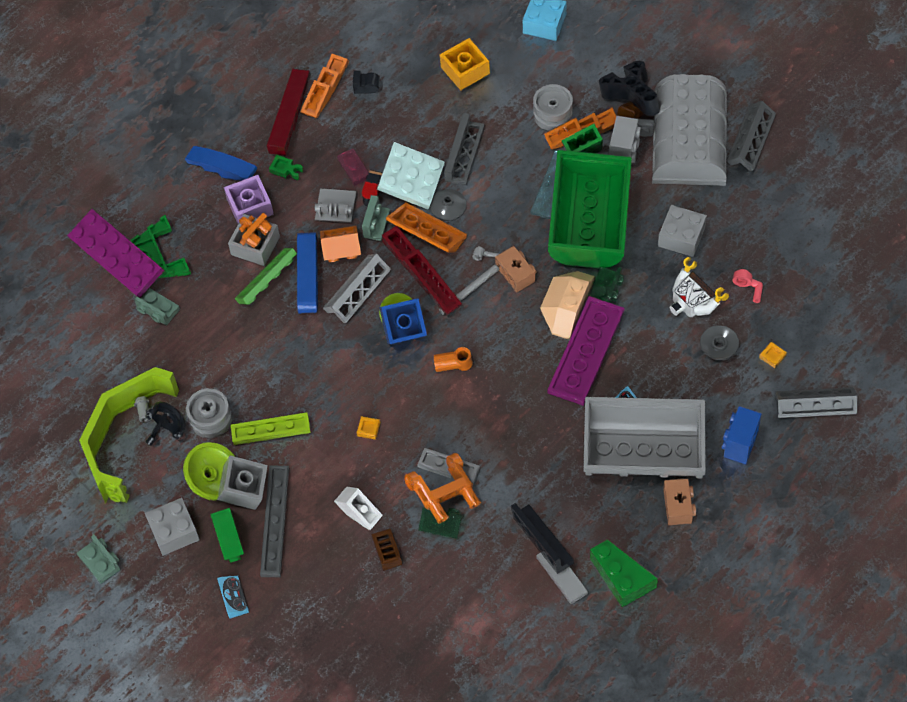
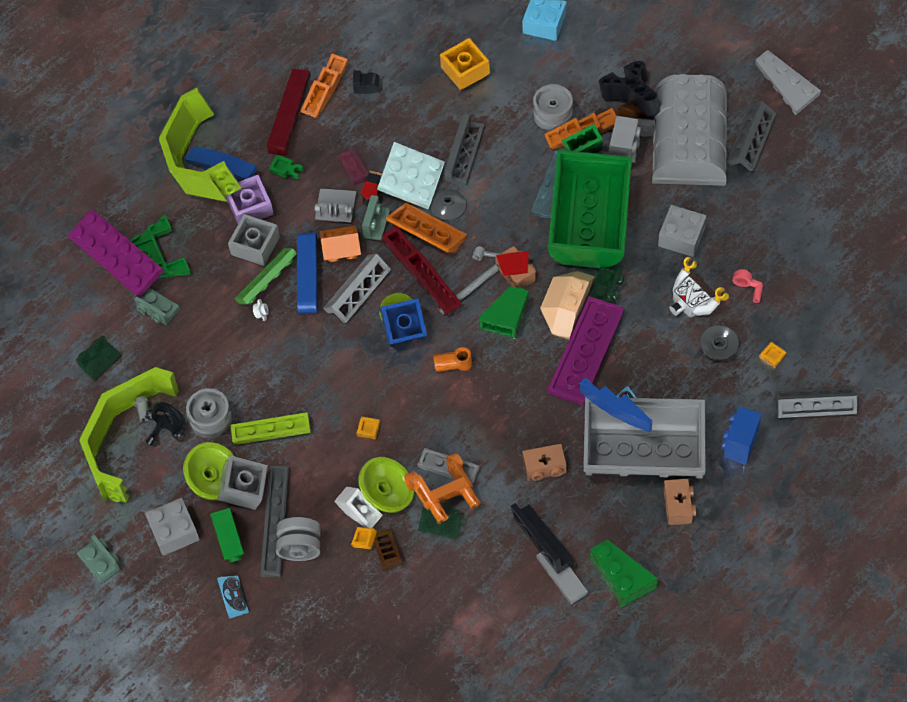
(97, 358): none -> clear green bracket
(175, 138): none -> lime panel
(260, 224): orange hips -> none
(260, 310): none -> white plate
(298, 539): none -> light grey wheel
(364, 538): none -> light orange tile
(387, 476): none -> lime dish
(506, 312): none -> green slope
(513, 263): none -> red sticker
(535, 459): none -> nougat brick
(620, 408): none -> blue slope
(790, 84): none -> light grey wing

